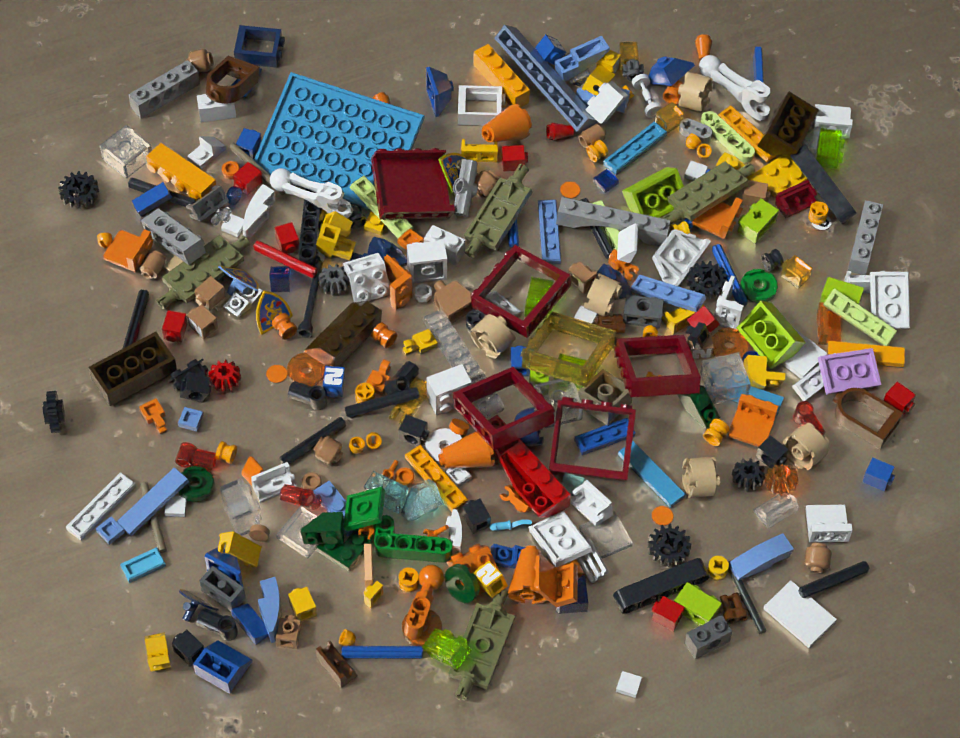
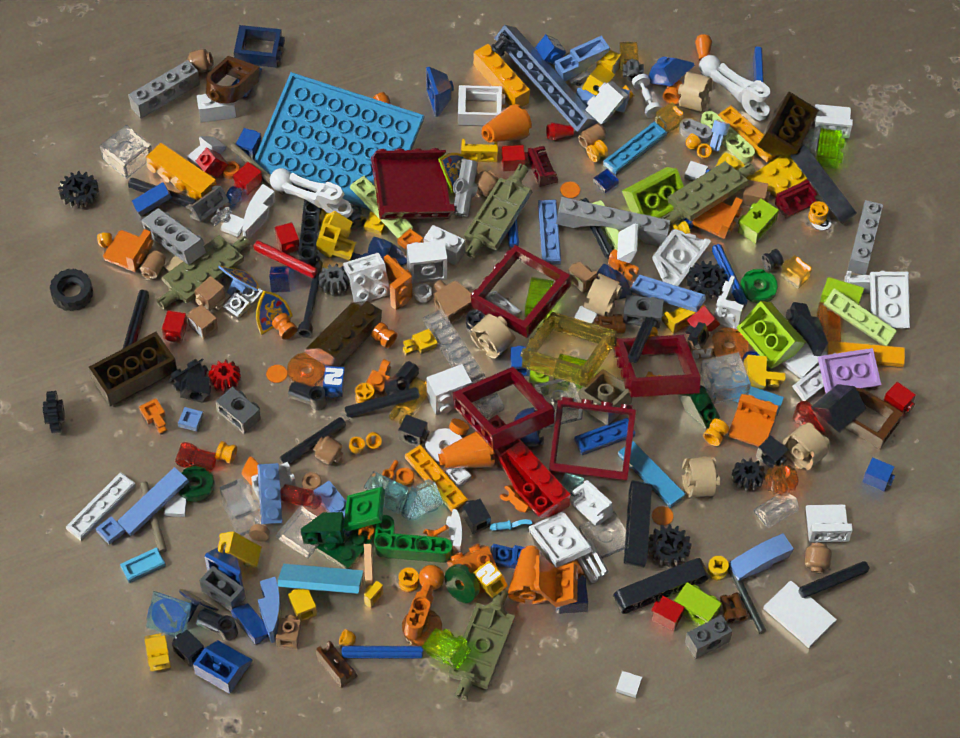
(74, 302): none -> black tyre
(168, 614): none -> clear light blue piece
(211, 162): none -> red brick
(243, 418): none -> dark grey brick
(269, 493): none -> medium blue plate
(320, 578): none -> medium azure tile
(502, 44): none -> black bush
(541, 166): none -> dark red hinge
(637, 524): none -> black beam
(640, 340): none -> black axle
(720, 130): none -> light blue piece
(808, 327): none -> black slope
(840, 406): none -> black slope

